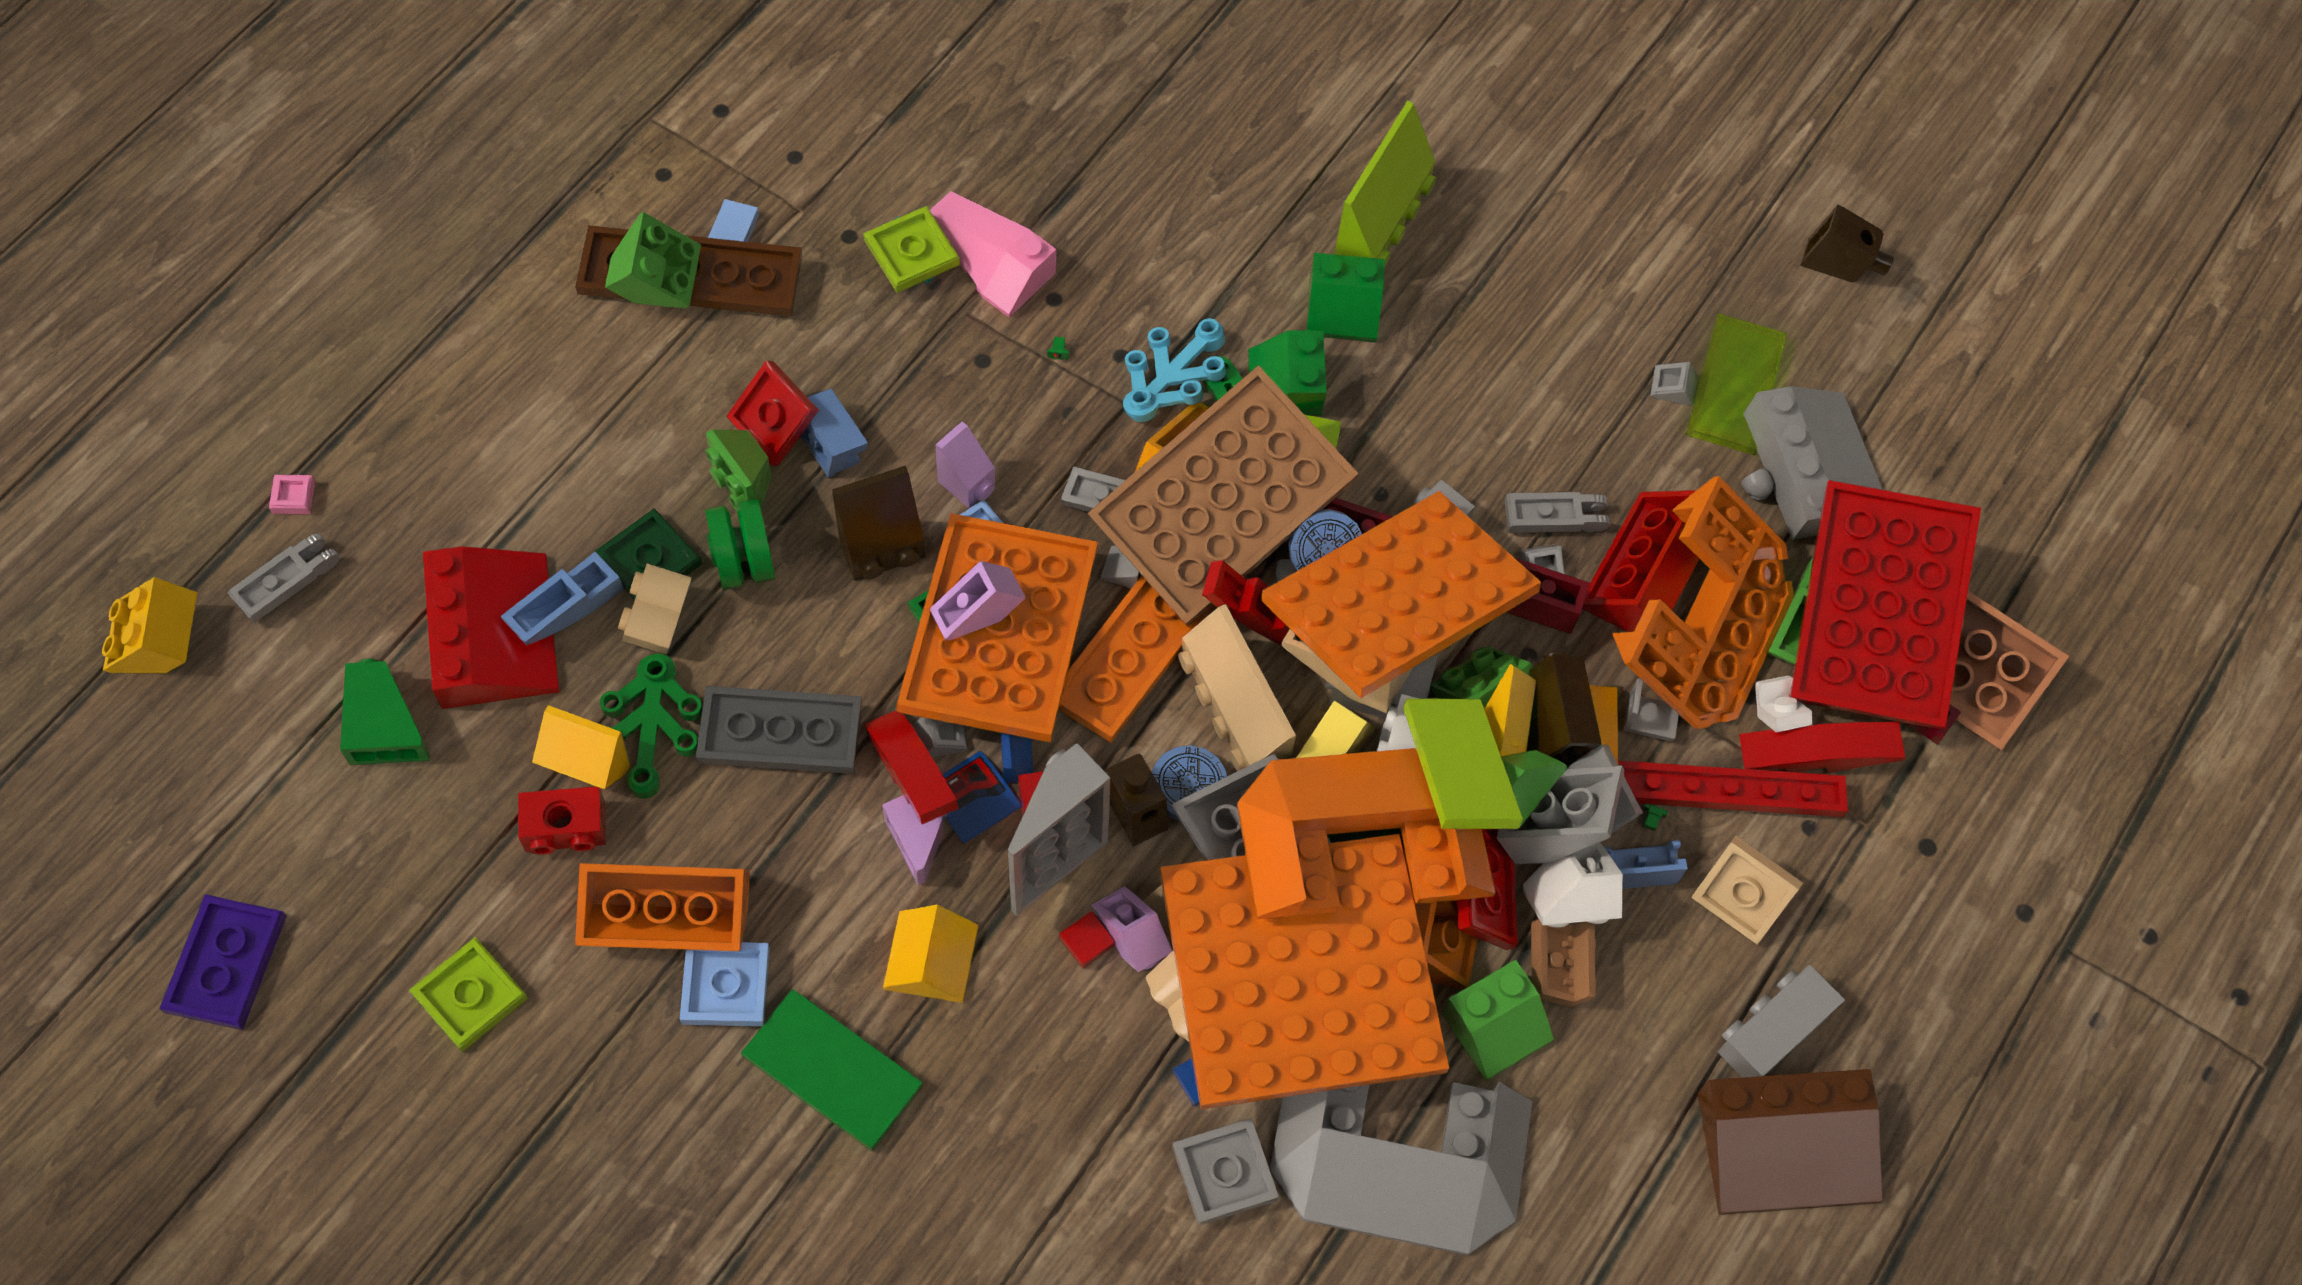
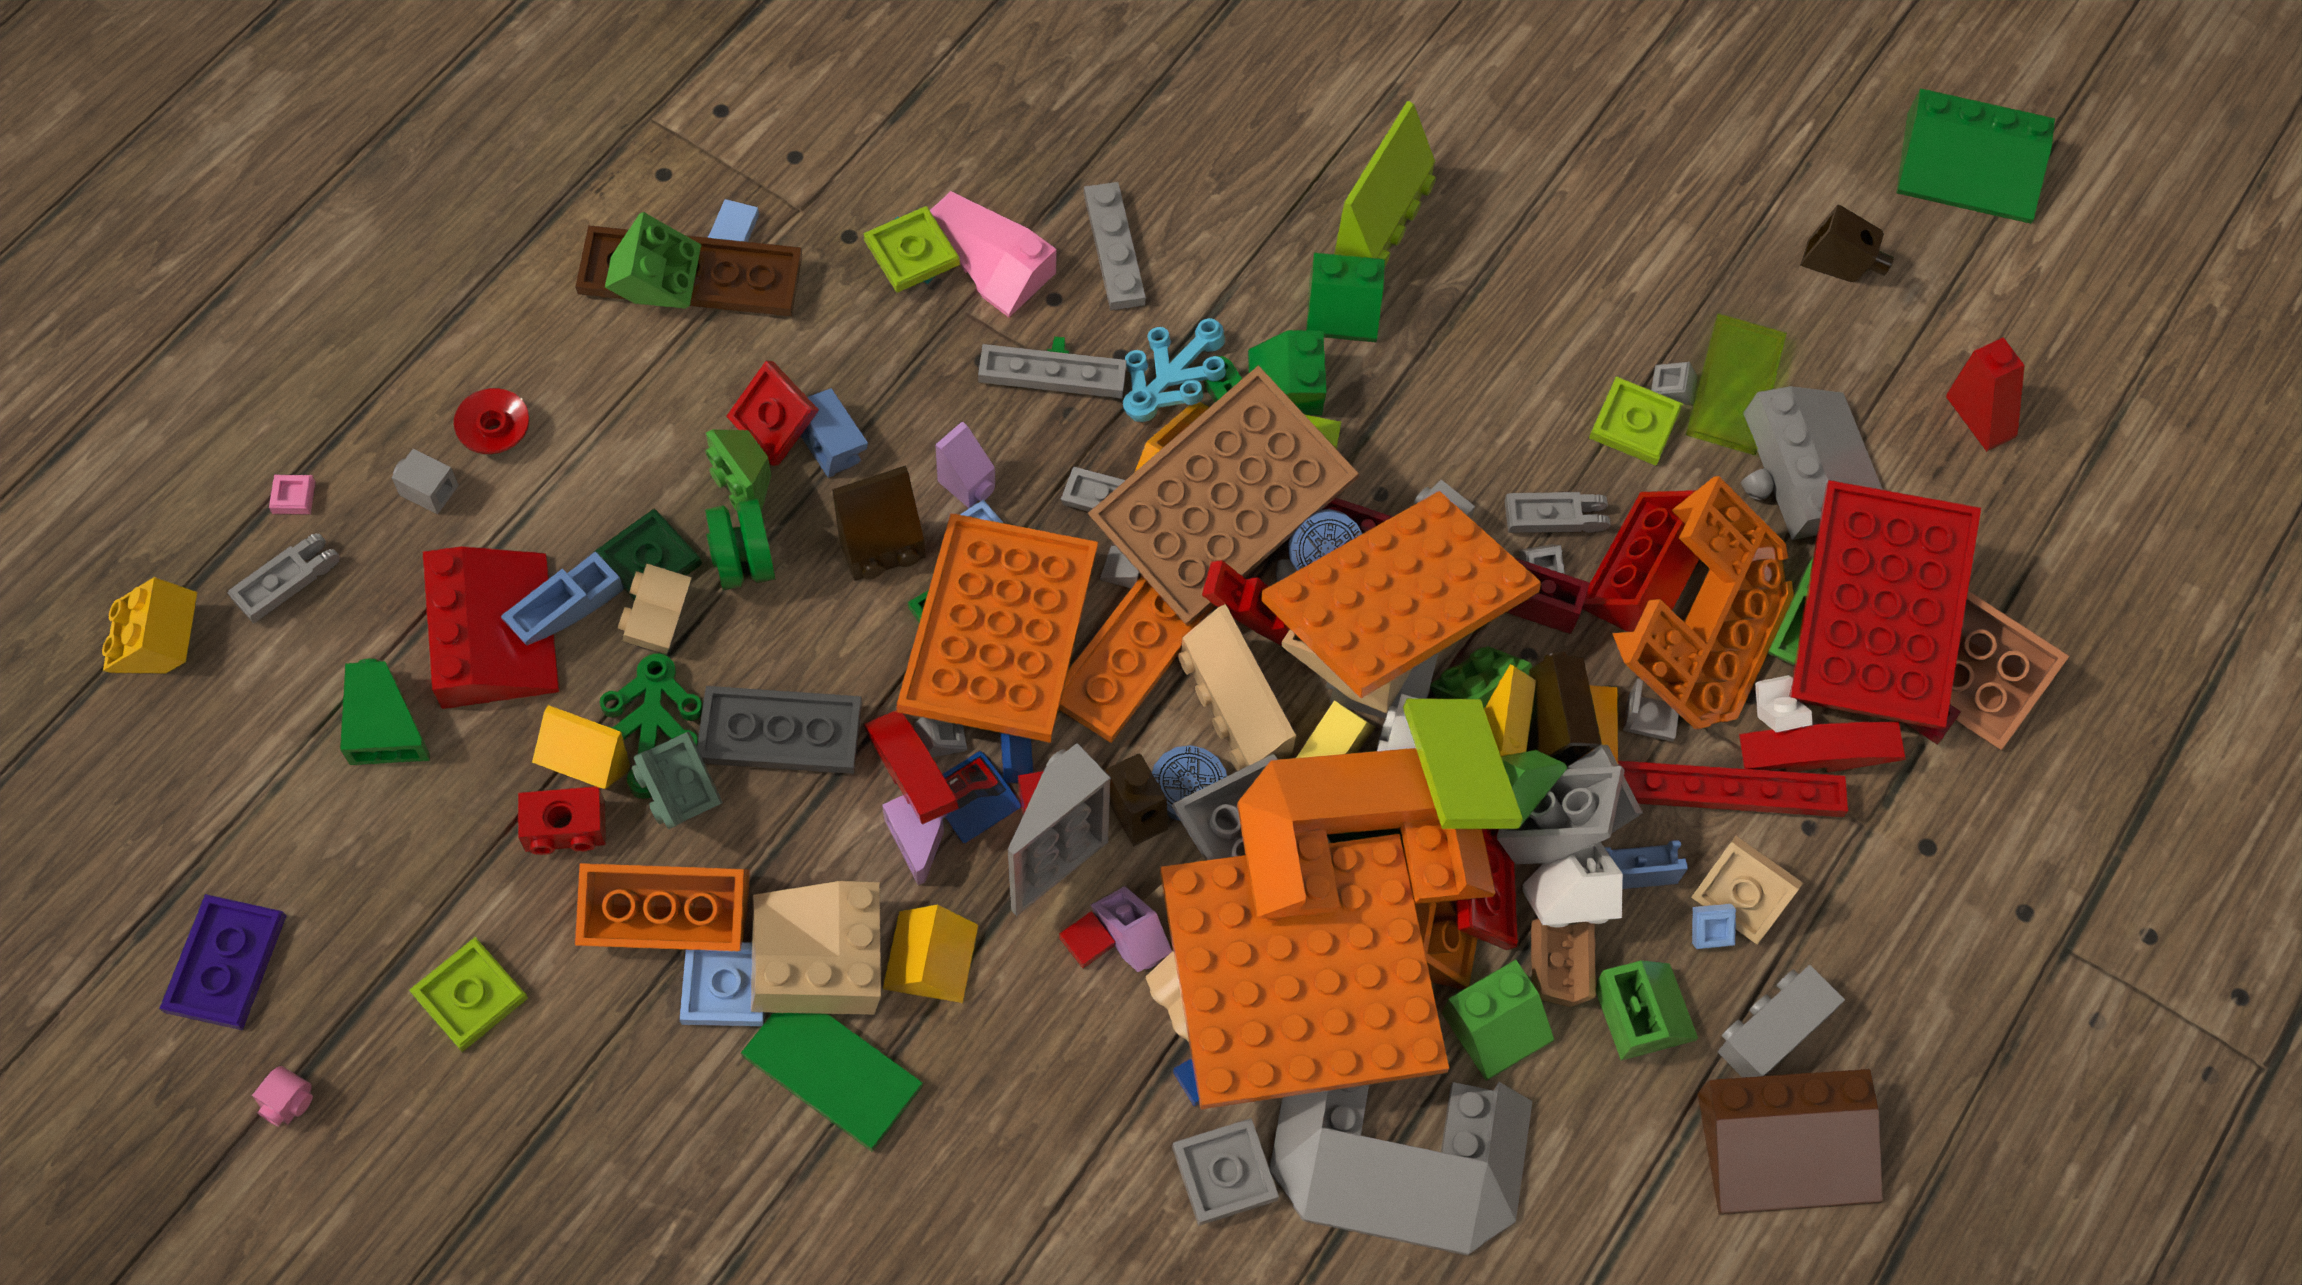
(282, 1096): none -> bright pink plate
(424, 481): none -> light grey brick
(487, 409): none -> red dish
(676, 780): none -> sand green bracket
(817, 949): none -> tan slope
(977, 600): lavender slope -> none
(1052, 371): none -> light grey plate
(1114, 246): none -> light grey plate
(1635, 421): none -> lime tile
(1644, 1008): none -> bright green slope
(1653, 816): green piece -> none
(1713, 926): none -> light blue tile
(1975, 155): none -> green slope
(1990, 393): none -> red slope

